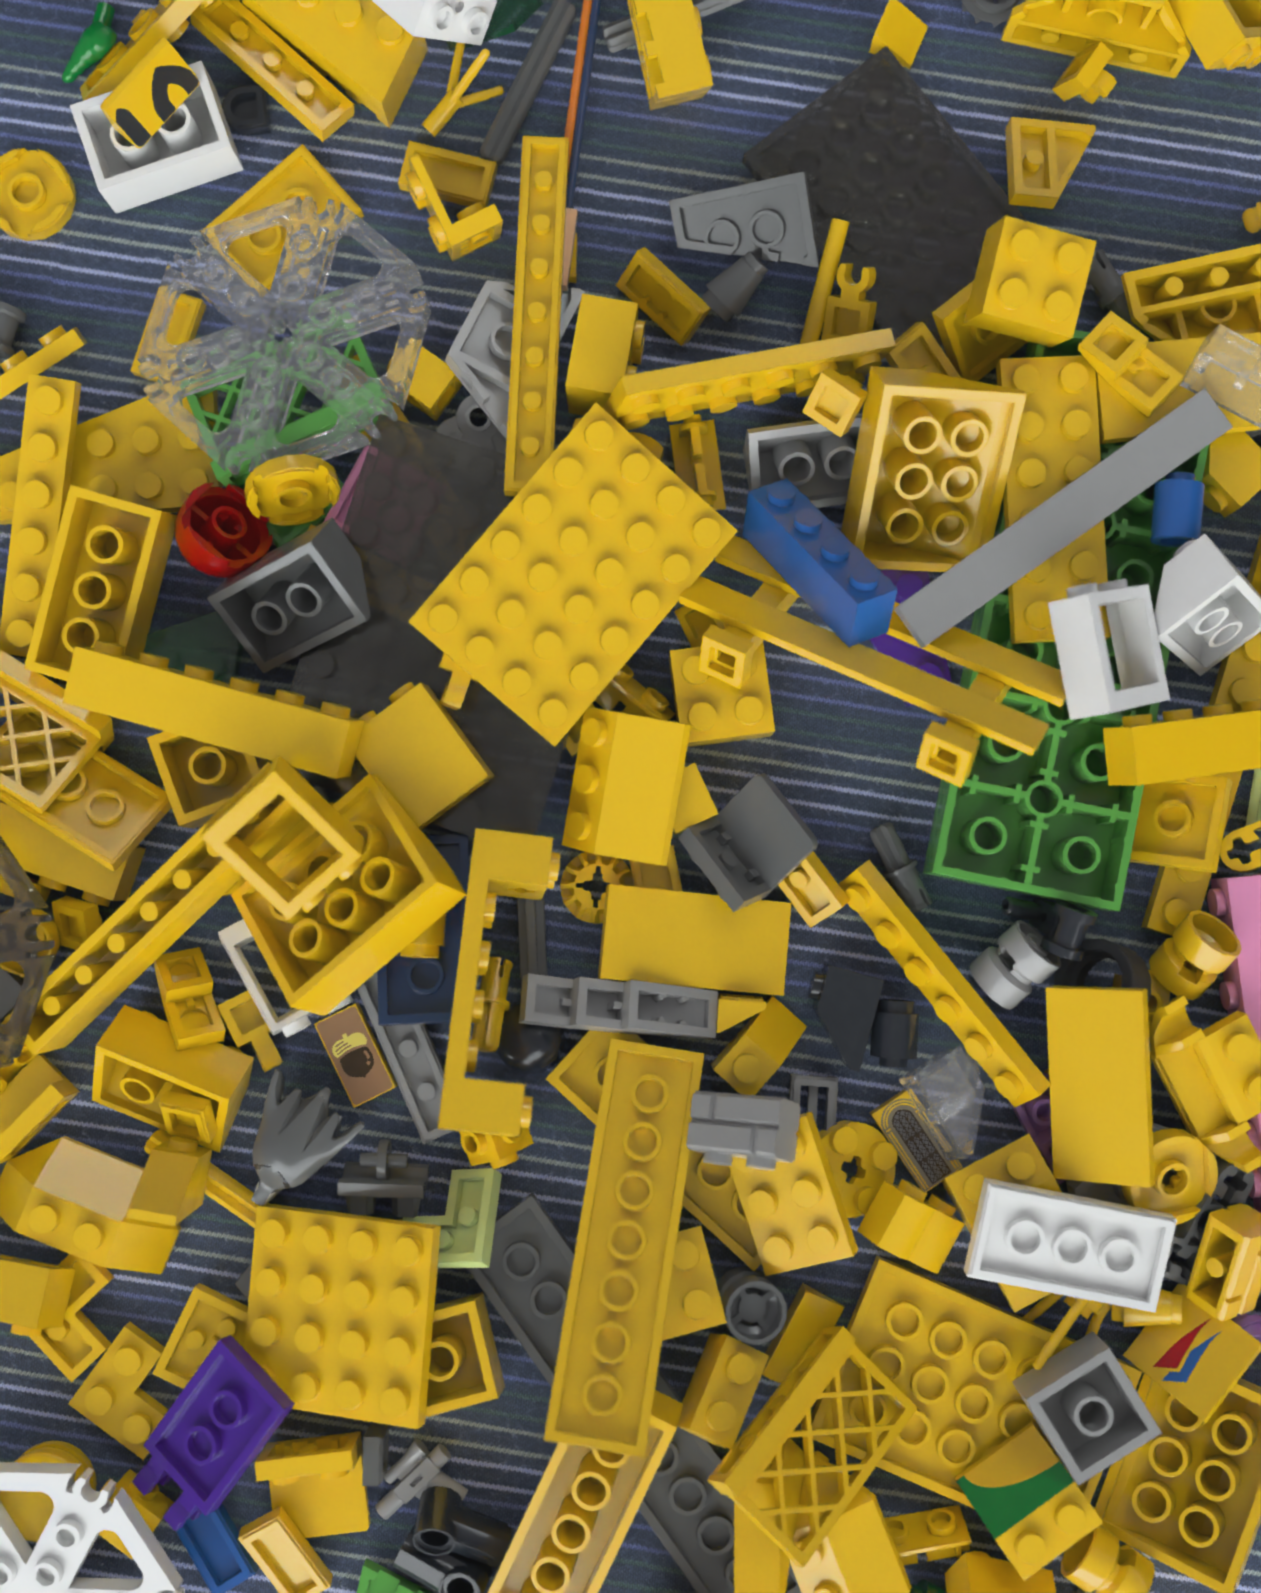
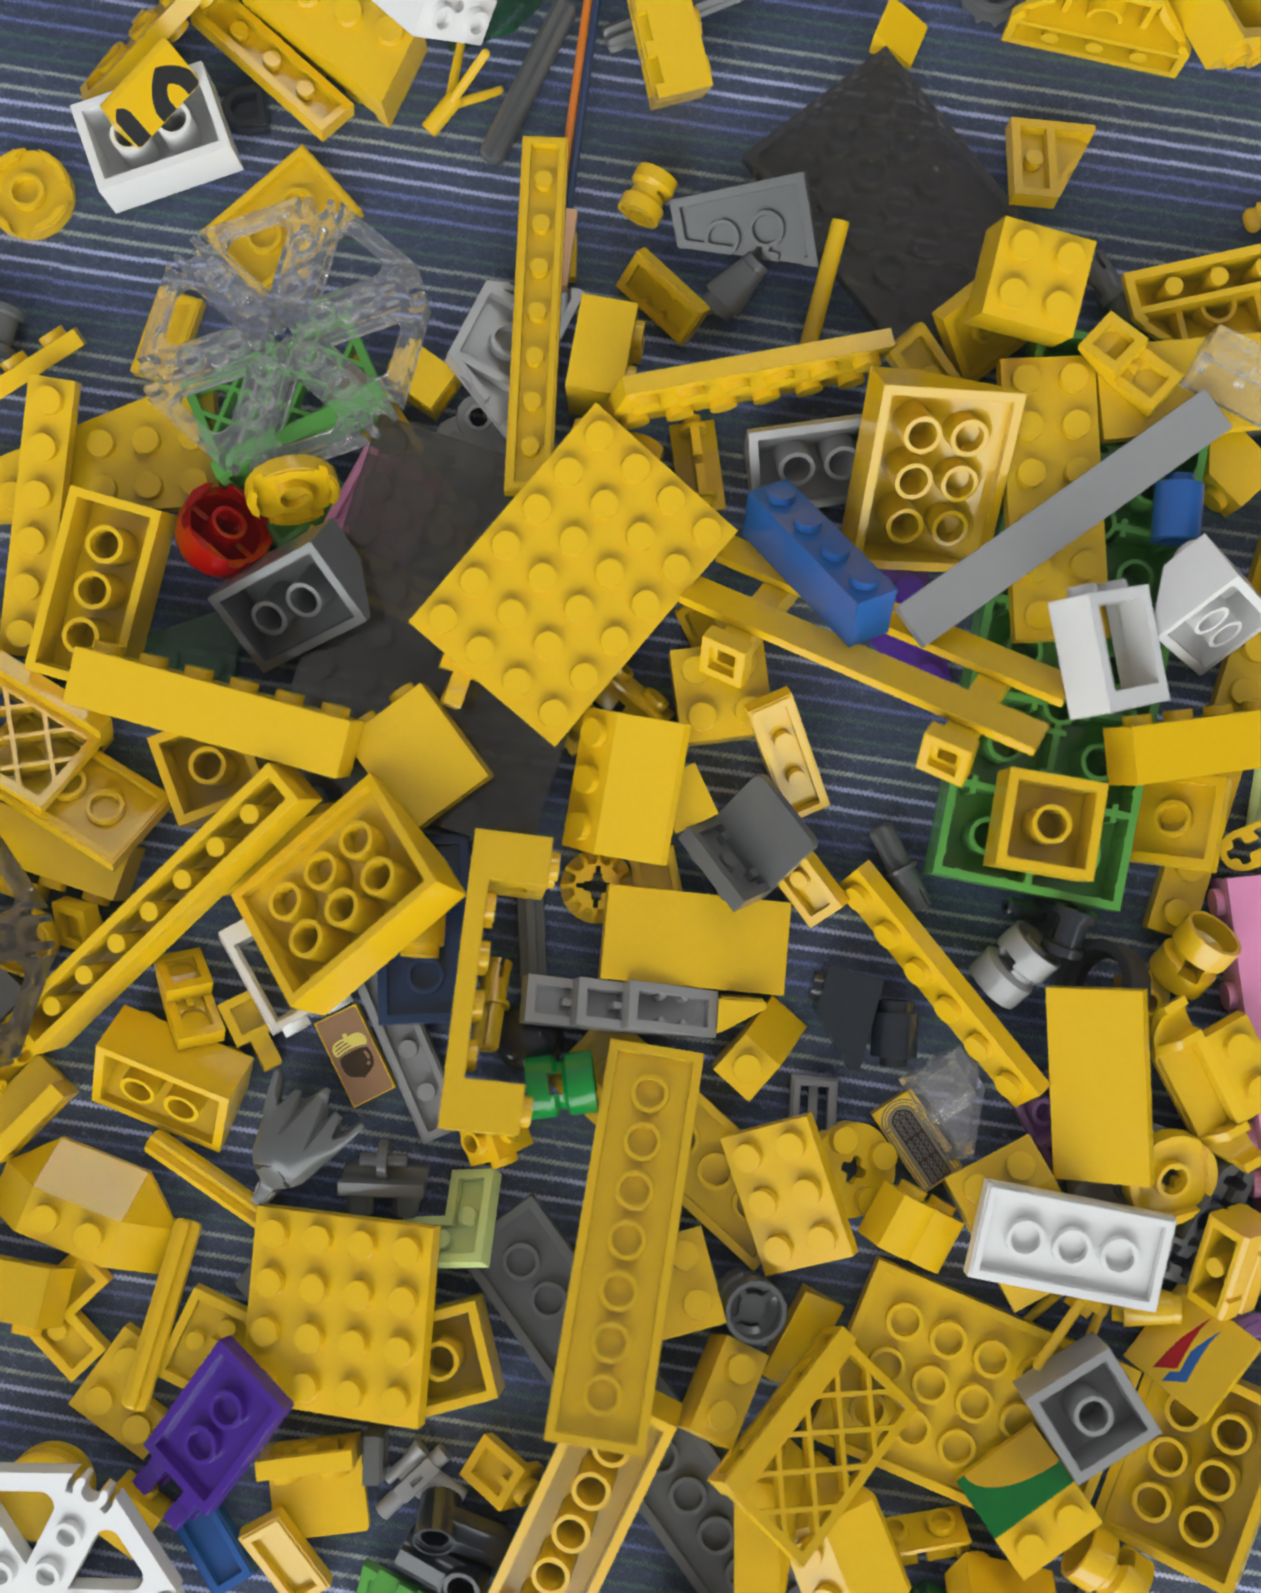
(92, 44): green animal -> none
(161, 1314): none -> yellow axle
(171, 1182): yellow slope -> none
(188, 1116): yellow tile -> none
(284, 780): yellow window -> none
(454, 175): yellow tile -> none
(475, 226): yellow bracket -> none
(501, 1473): none -> yellow bracket
(577, 1080): none -> green wheel
(647, 196): none -> yellow wheel
(743, 1127): light grey brick -> none
(787, 750): none -> yellow tile
(835, 401): yellow tile -> none
(850, 311): yellow plate -> none
(1046, 824): none -> yellow brick
(1086, 75): yellow tile -> none

